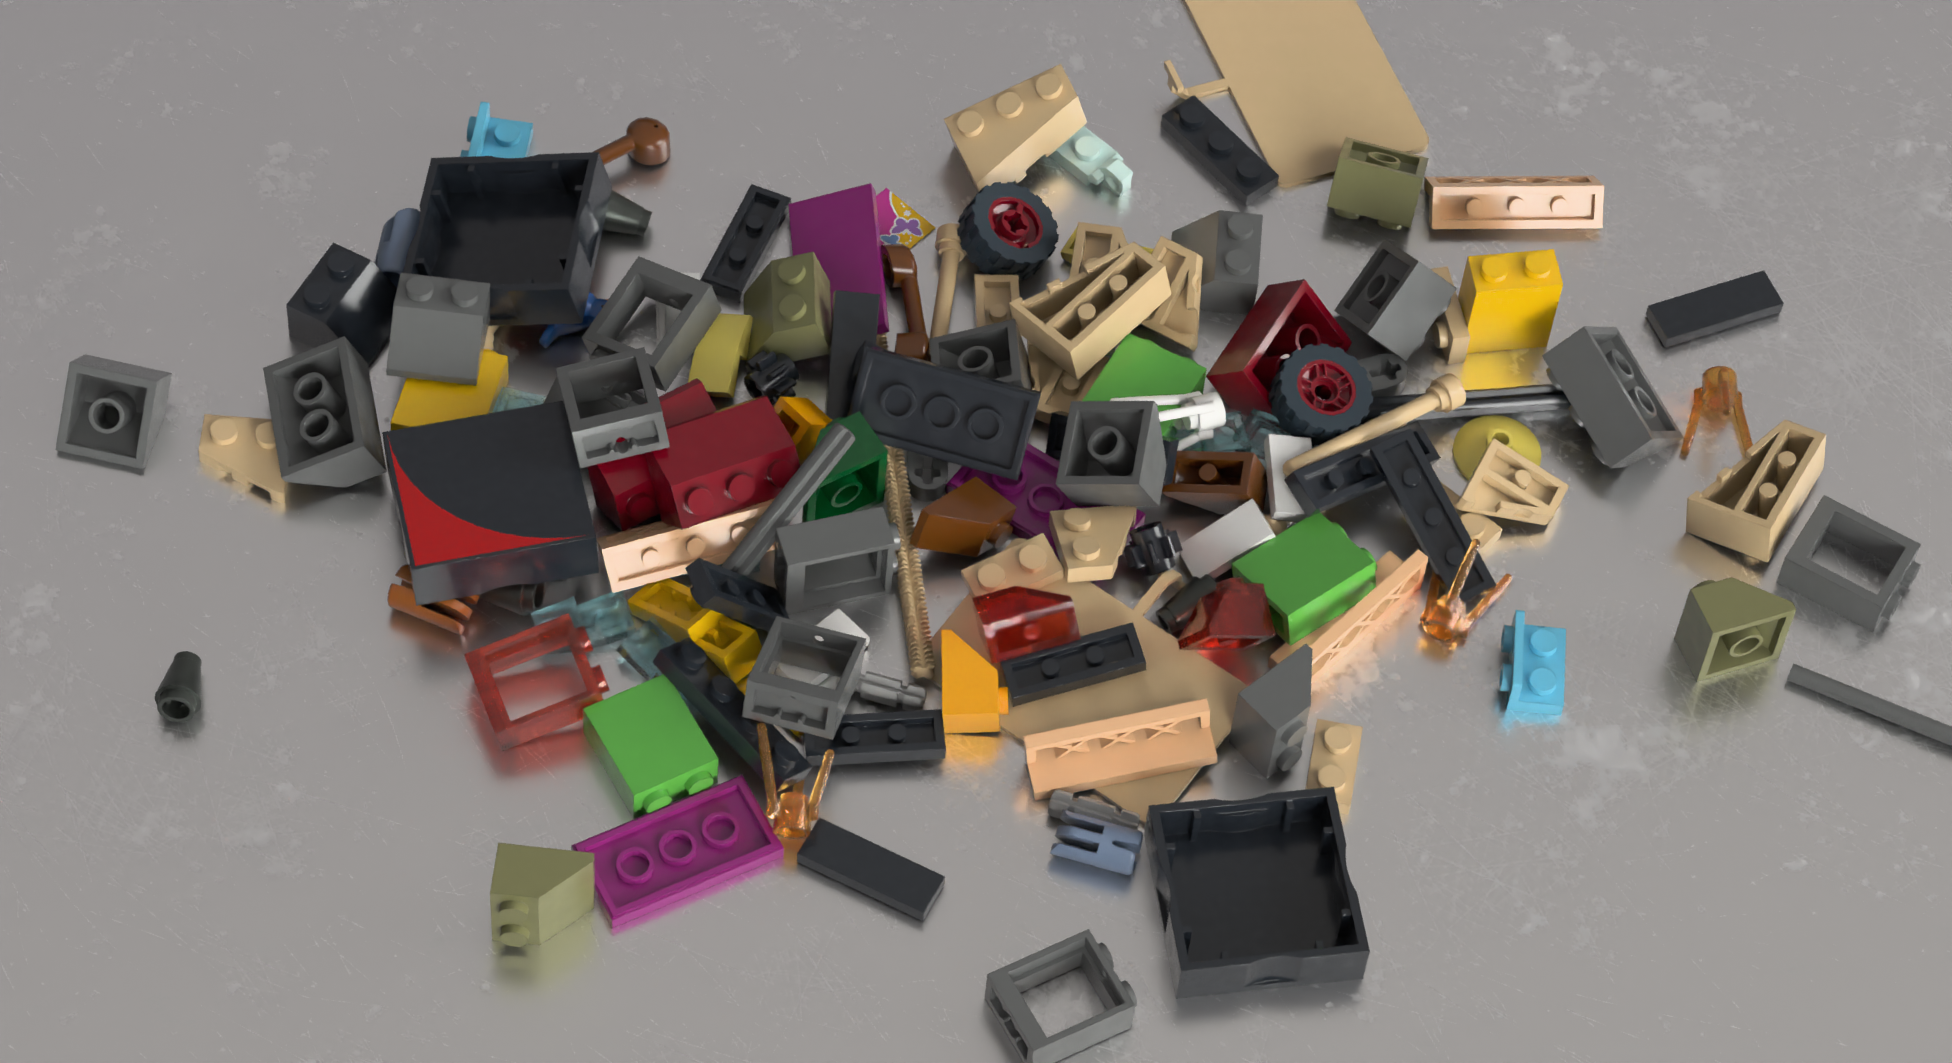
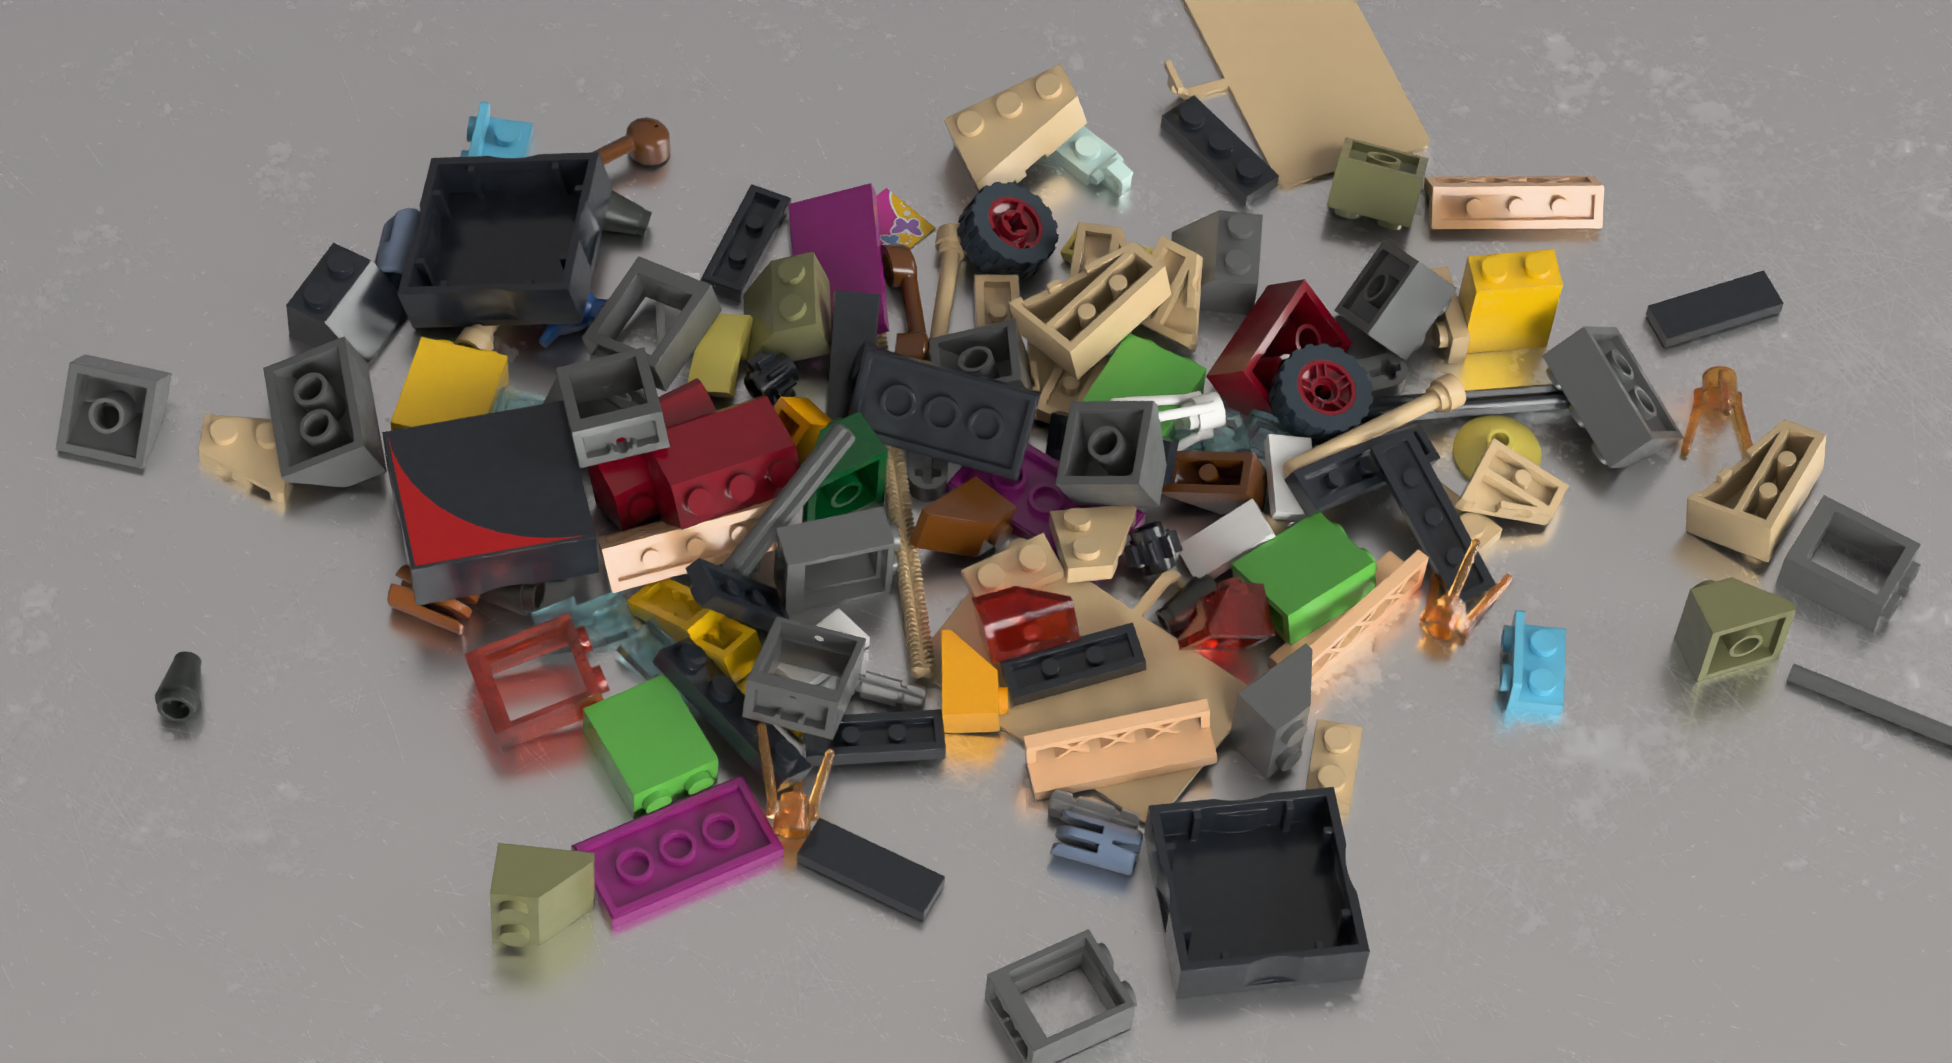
(438, 329): dark grey slope -> none

